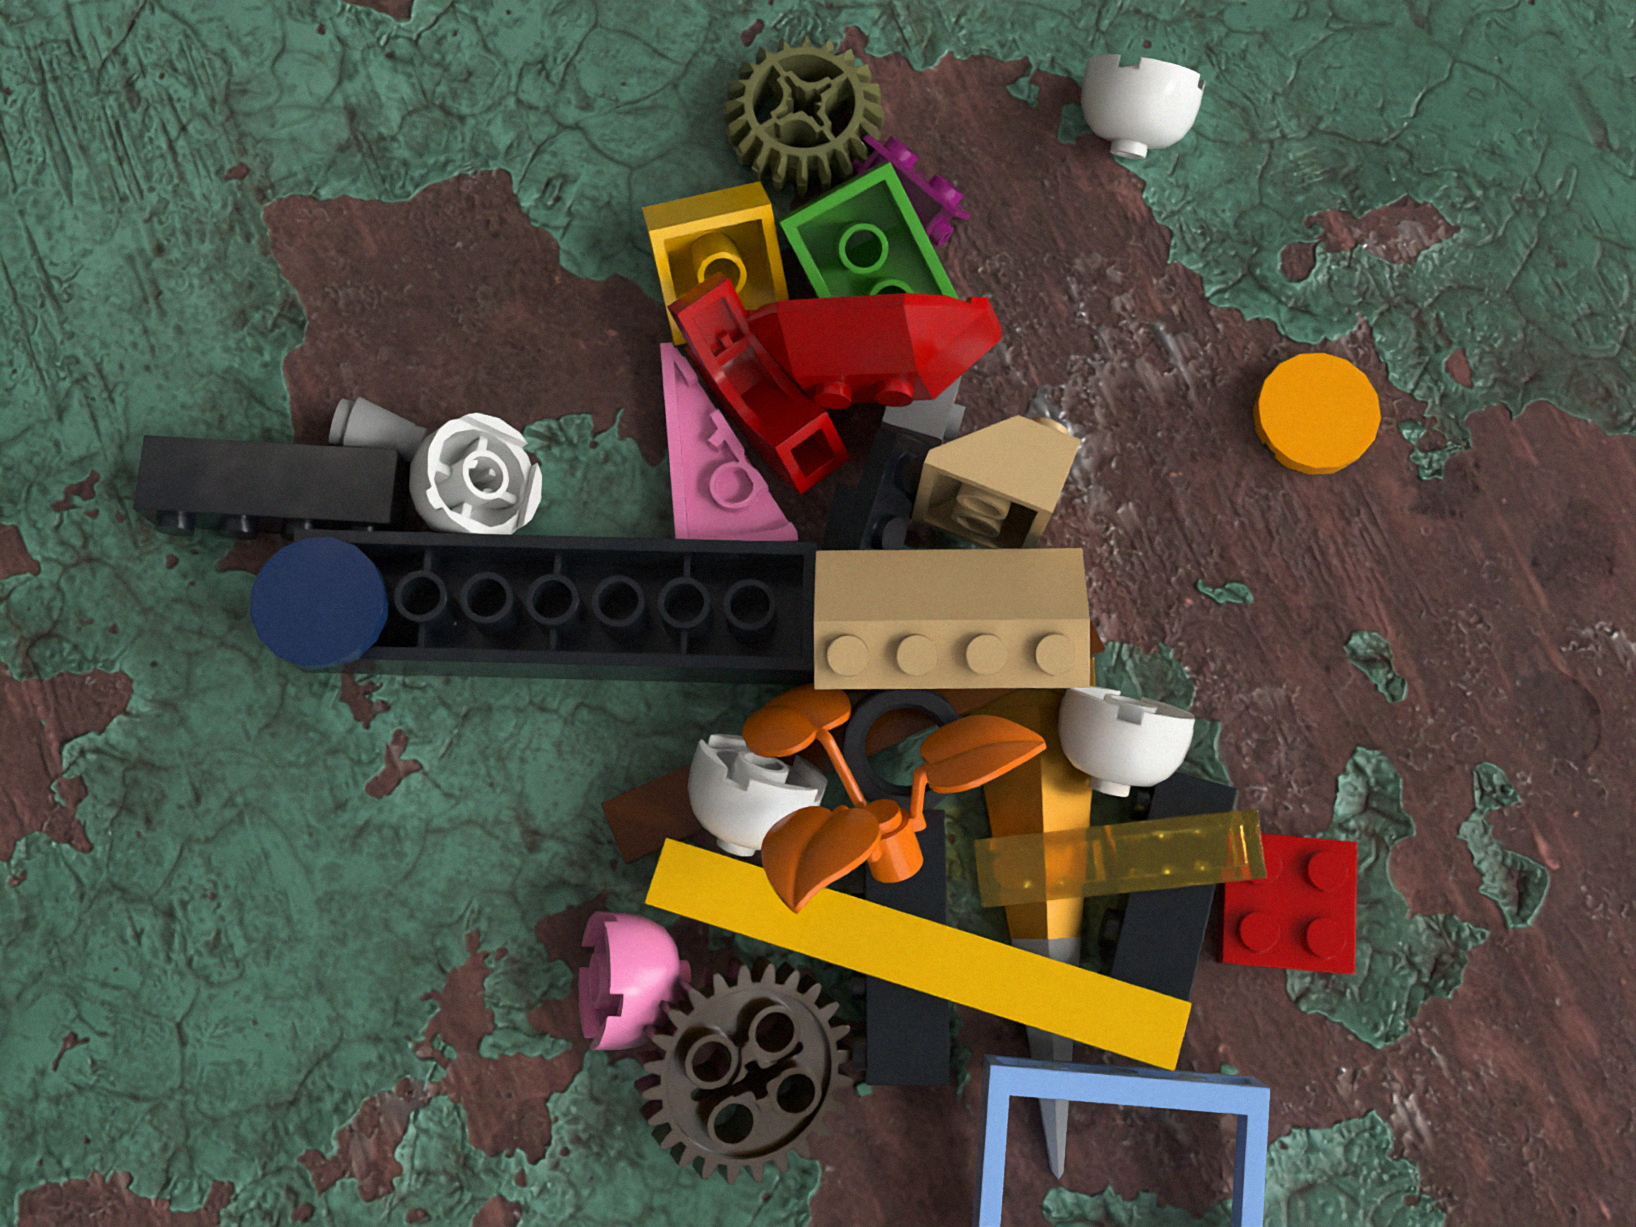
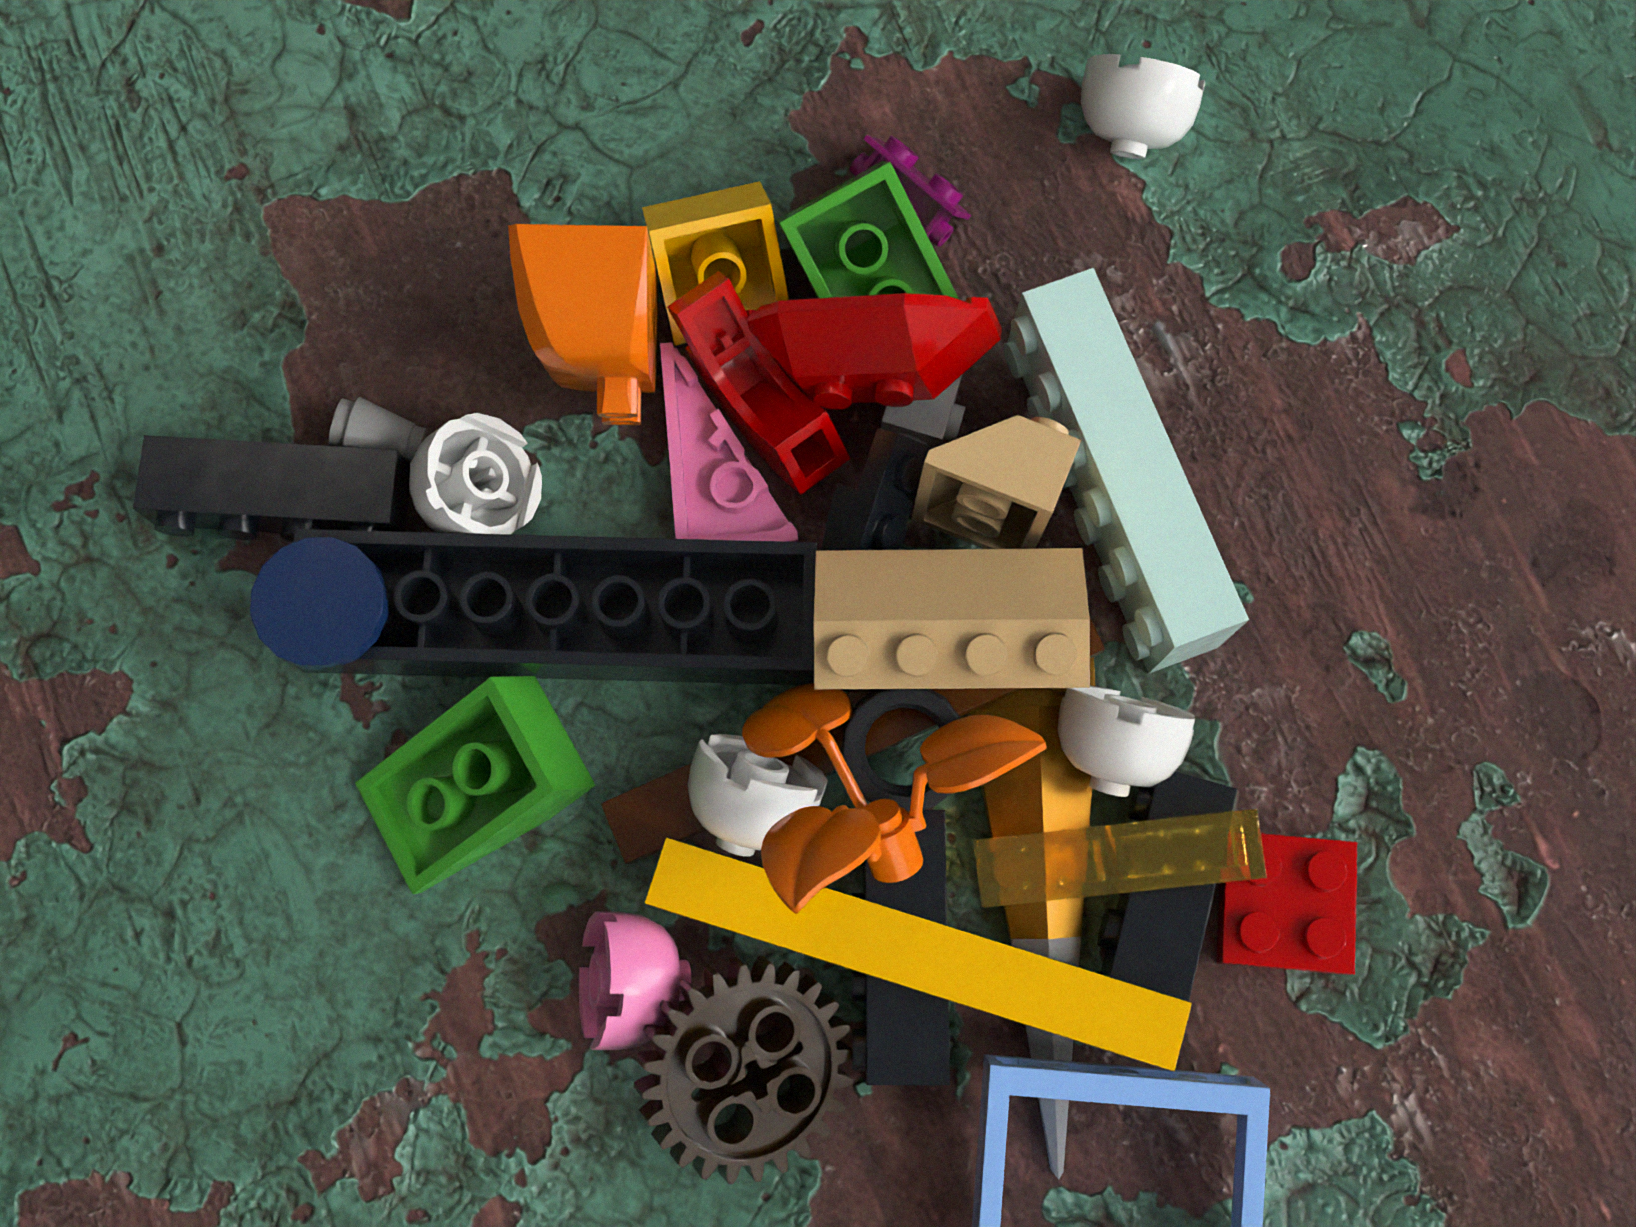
(474, 780): none -> bright green slope
(590, 310): none -> orange hips
(806, 86): olive gear -> none
(1124, 474): none -> light aqua brick
(1316, 413): light orange tile -> none

